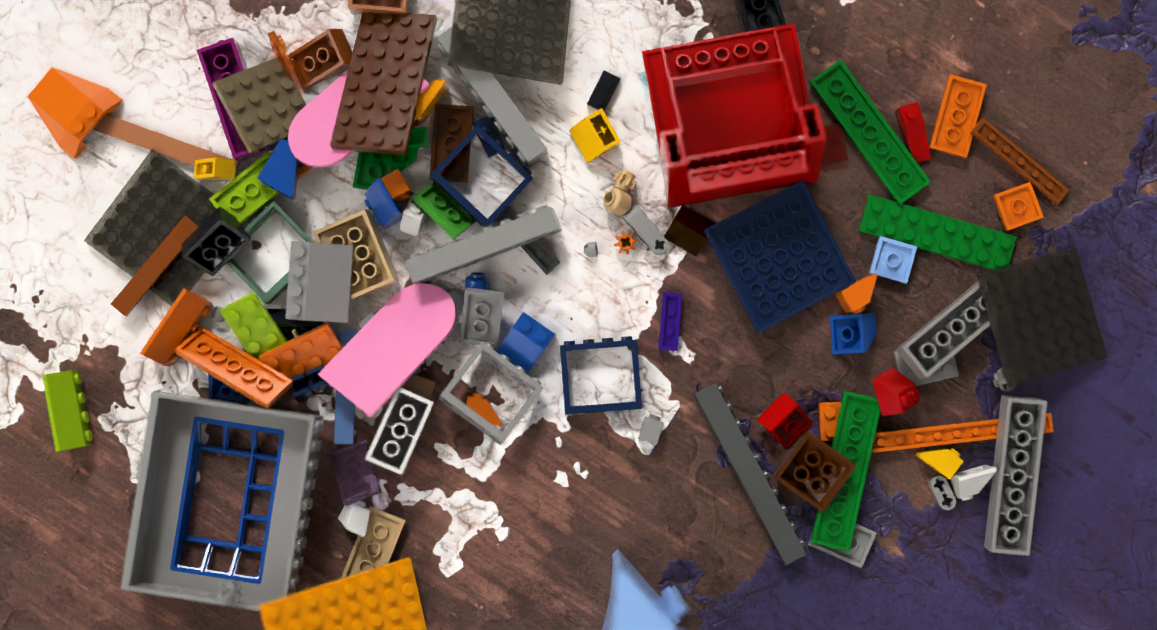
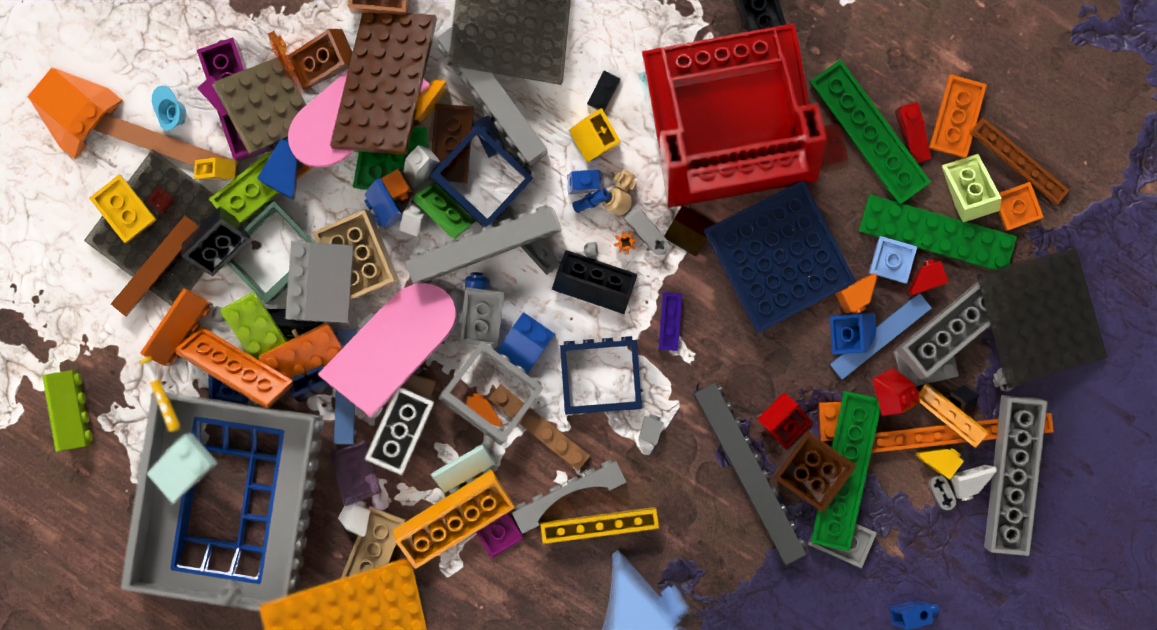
(122, 208): none -> yellow plate
(160, 199): none -> clear red tile
(160, 394): none -> yellow piece
(167, 108): none -> medium azure piece
(181, 467): none -> light aqua slope
(211, 95): none -> magenta tile
(419, 165): none -> white slope
(453, 519): none -> light orange brick
(464, 469): none -> light aqua slope
(500, 535): none -> magenta tile
(528, 514): none -> light grey arch
(540, 428): none -> medium nougat plate
(585, 181): none -> blue torso
(591, 200): none -> blue pin
(594, 281): none -> black slope
(599, 525): none -> yellow brick
(884, 334): none -> medium blue tile
(913, 614): none -> blue torso
(928, 277): none -> red slope
(952, 415): none -> light orange tile
(964, 398): none -> black panel
(971, 188): none -> yellowish green slope

